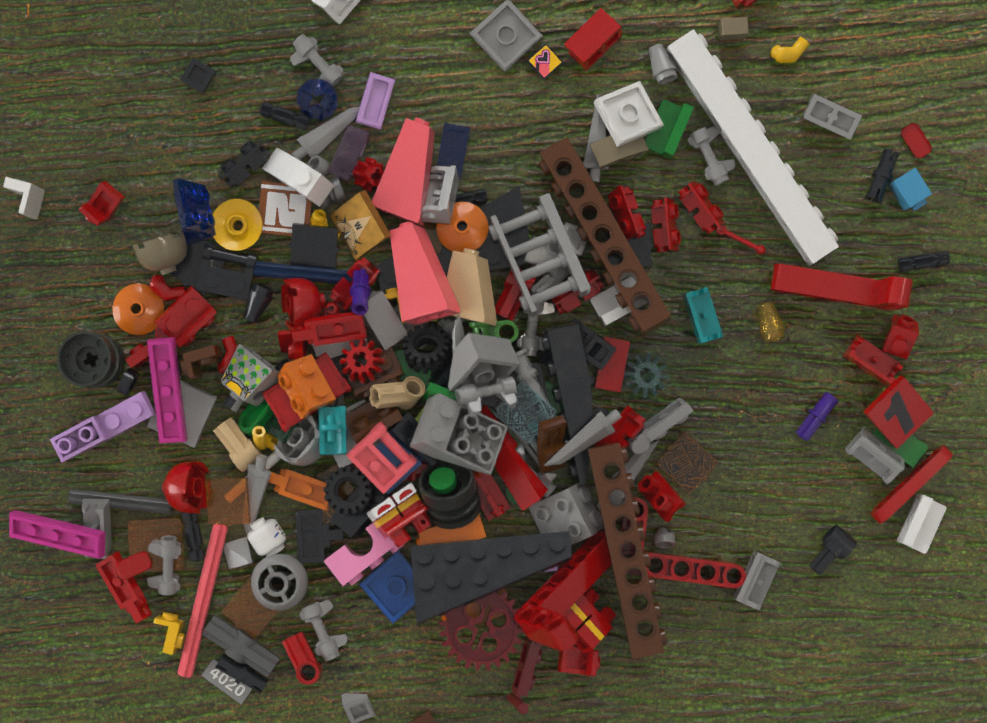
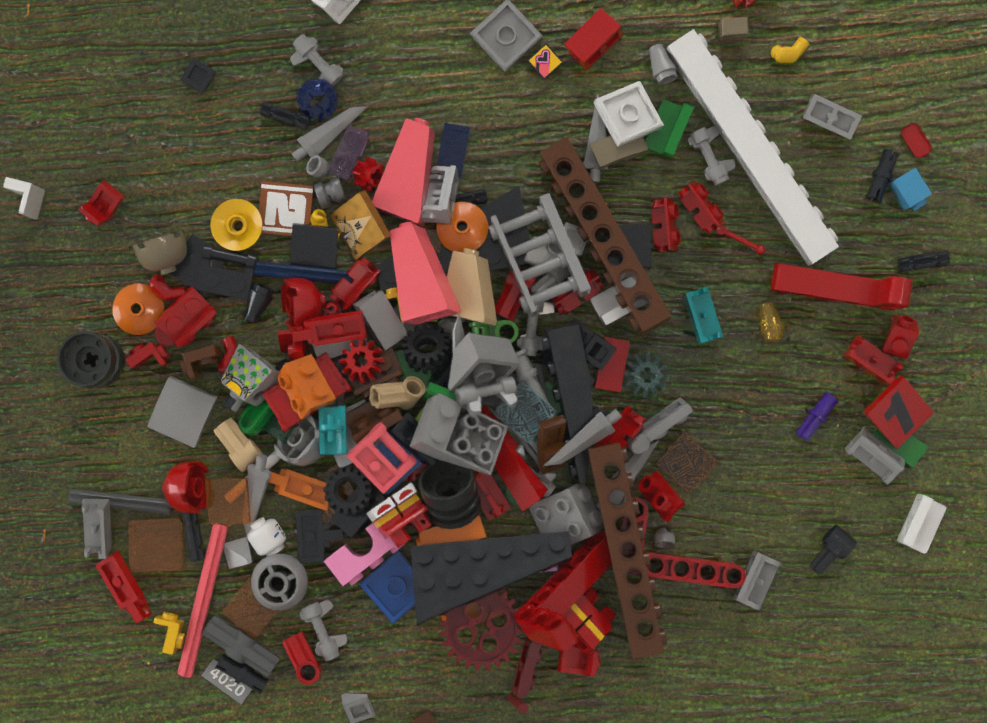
(57, 534): dark pink tile -> none
(103, 427): lavender slope -> none
(127, 381): black tile -> none
(133, 565): red piece -> none
(167, 390): dark pink tile -> none
(168, 549): light grey piece -> none
(194, 210): clear blue bracket -> none
(250, 156): black hinge -> none
(262, 439): yellow arm -> none
(298, 176): white slope -> none
(360, 292): dark purple axle -> none
(375, 101): lavender tile -> none
(443, 480): green tile -> none
(622, 204): red hinge -> none
(911, 484): red beam -> none

